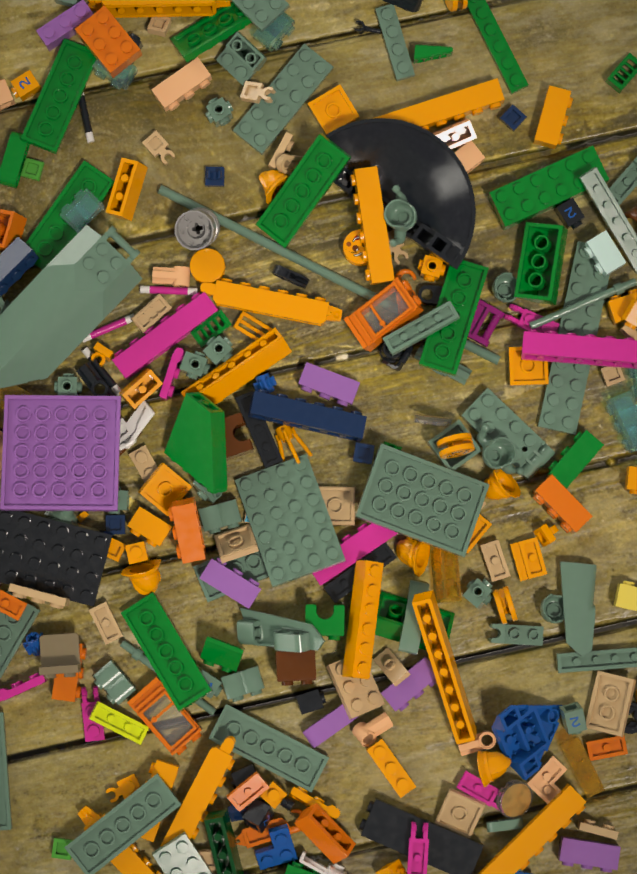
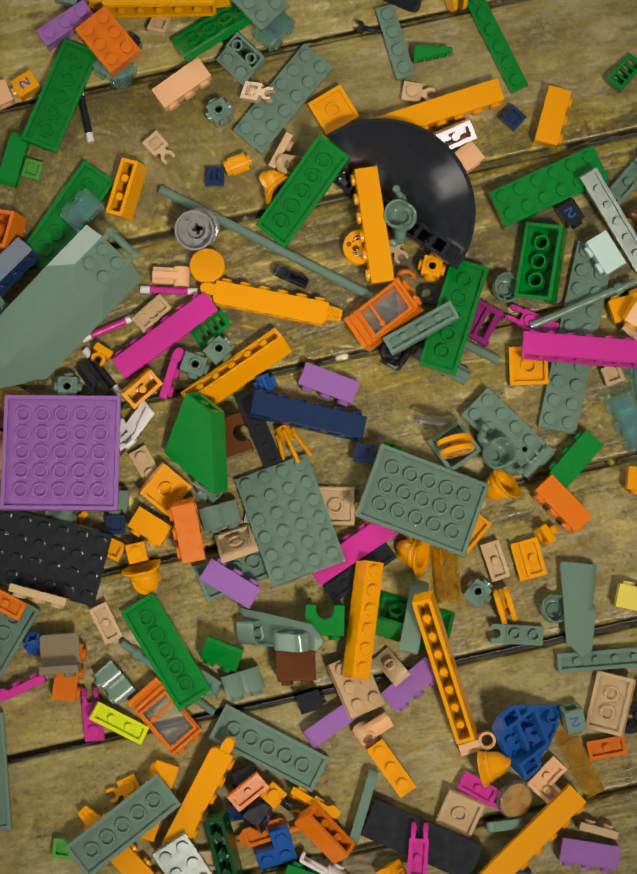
(237, 164): none -> light orange brick
(239, 320): light orange tile -> none
(363, 805): none -> sand green beam
(413, 92): none -> tan plate

